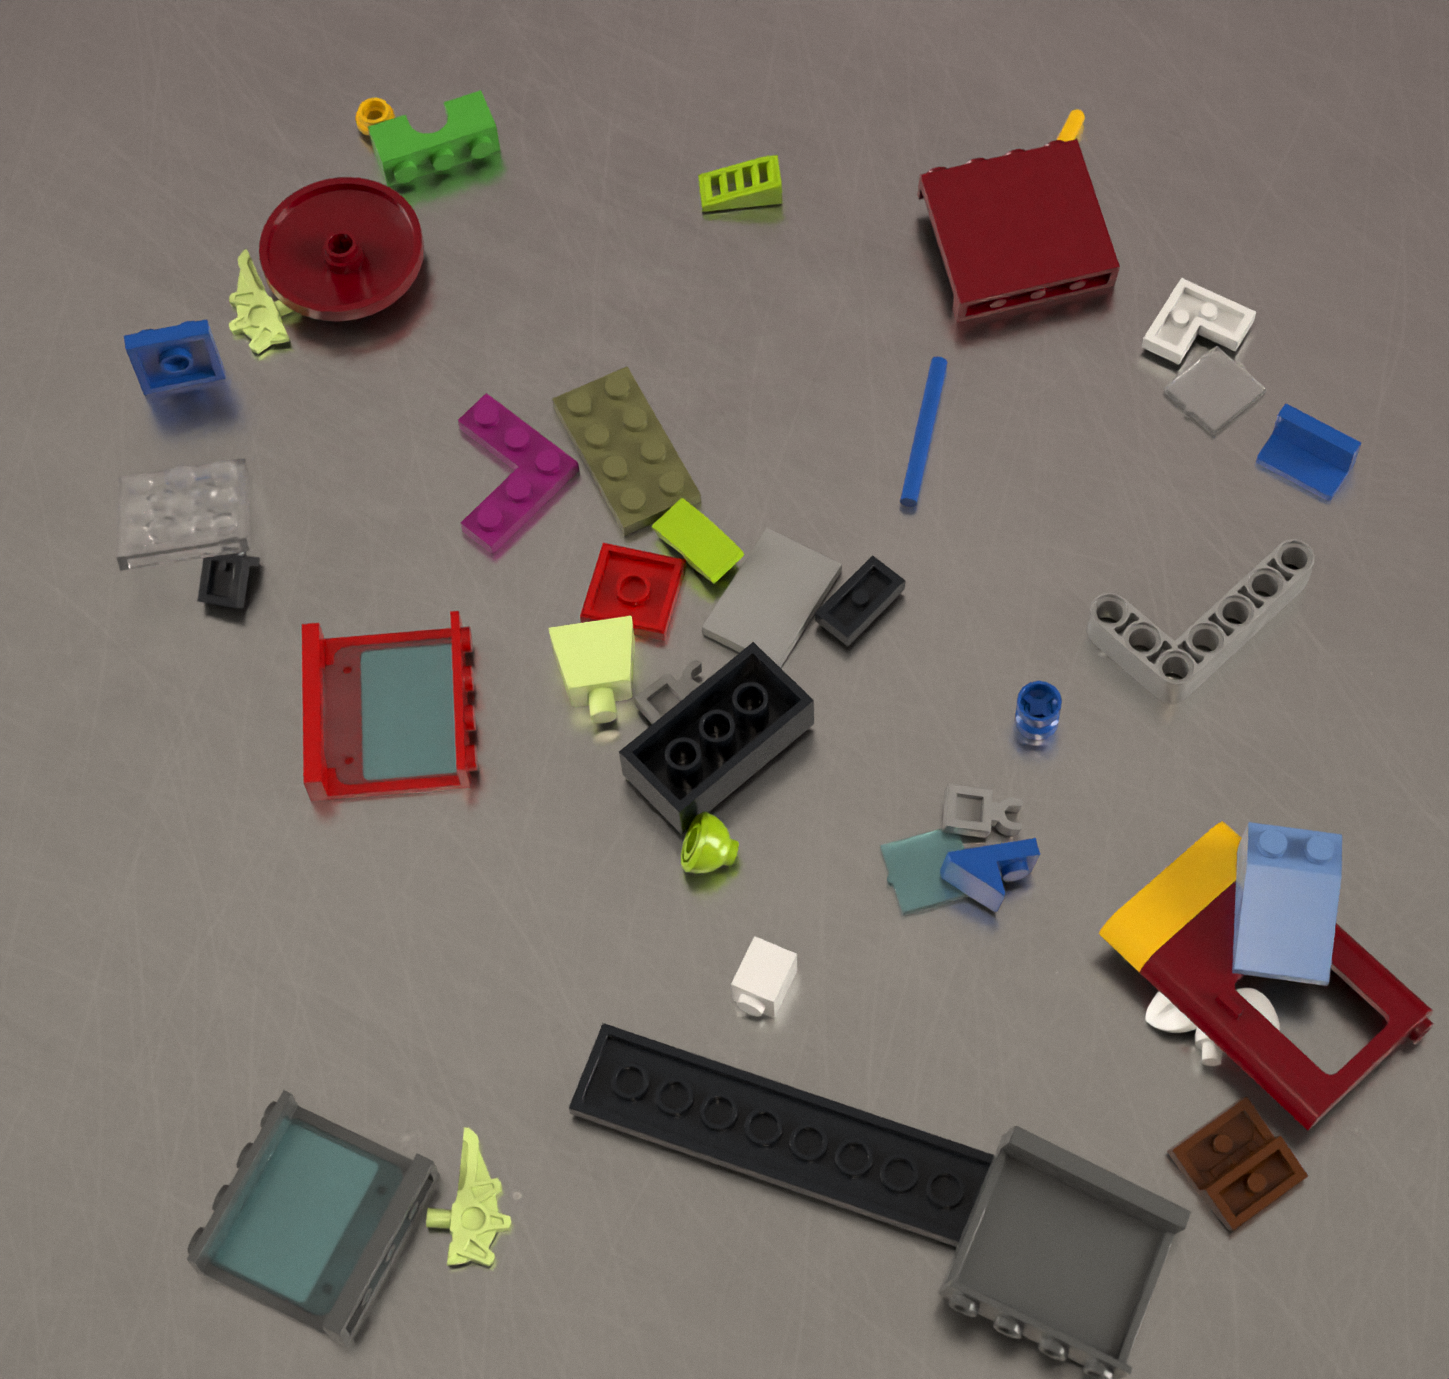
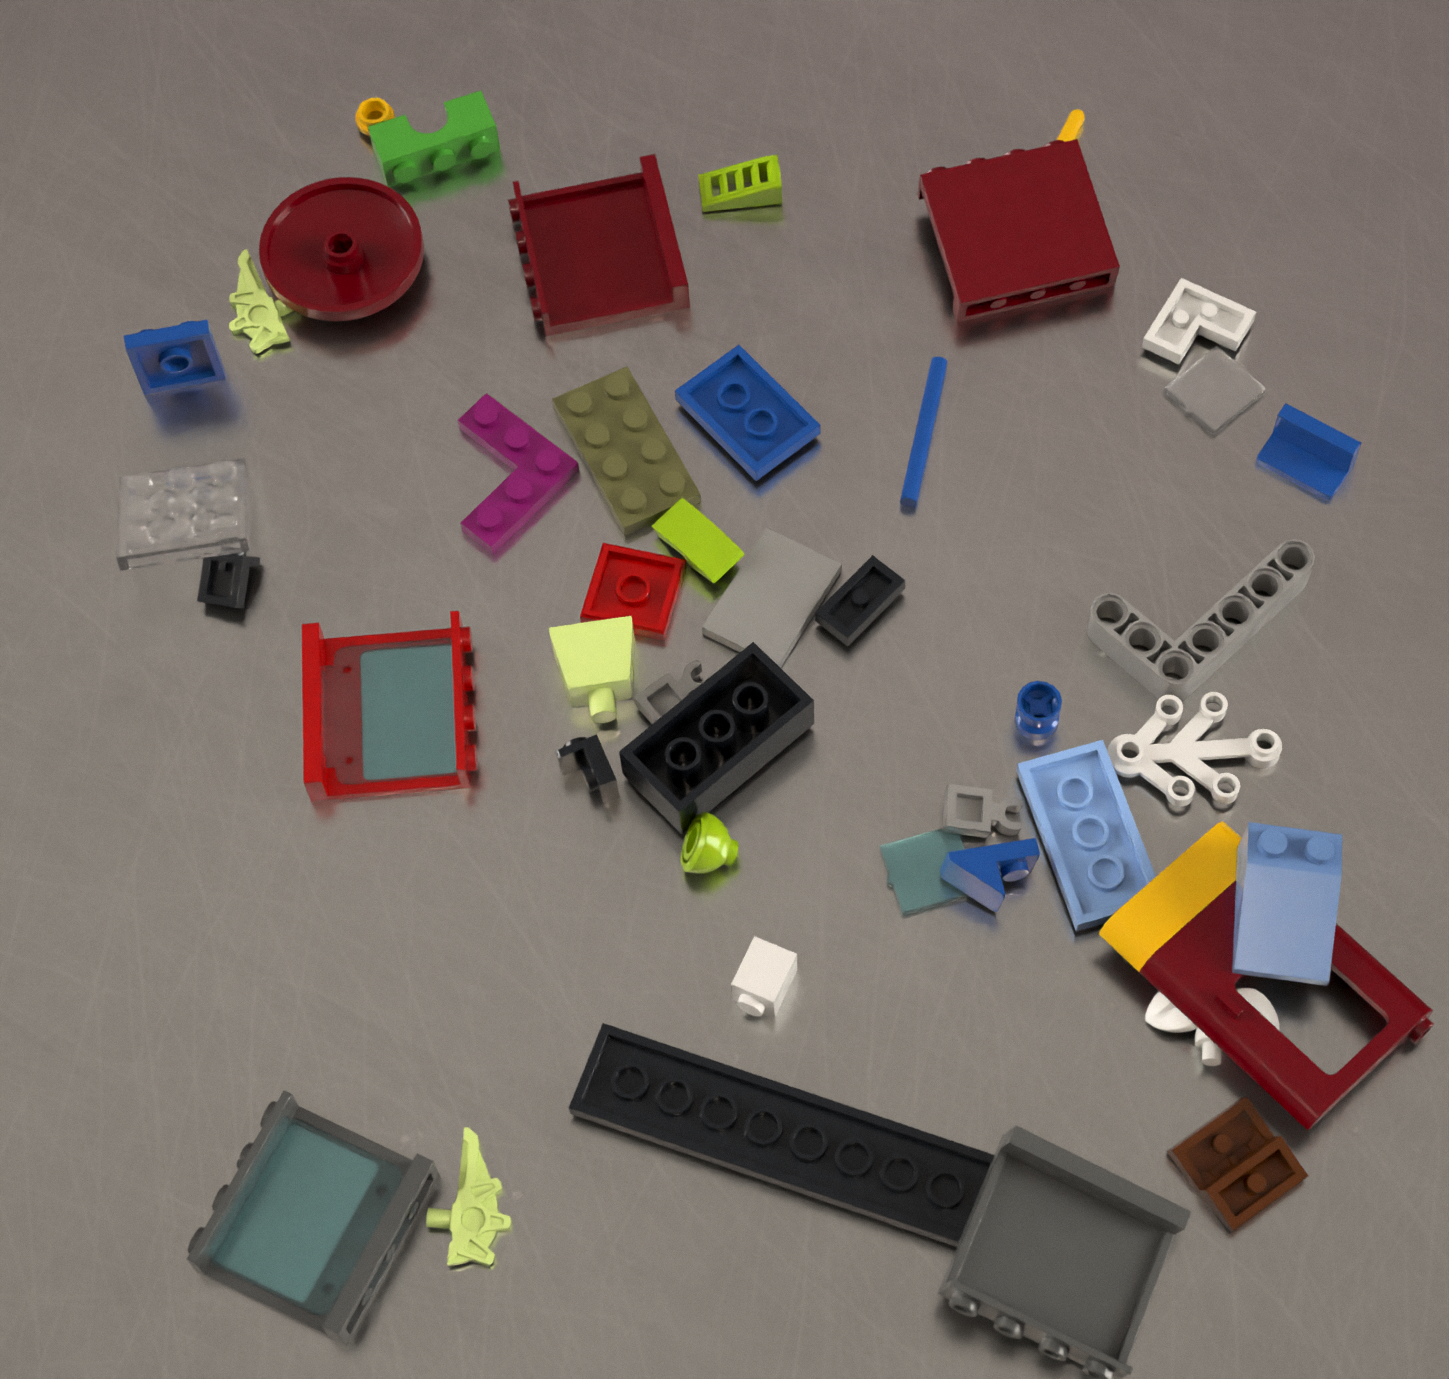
(590, 758): none -> black bracket
(600, 251): none -> dark red panel
(747, 412): none -> blue plate
(1086, 831): none -> light blue plate
(1188, 752): none -> white plant

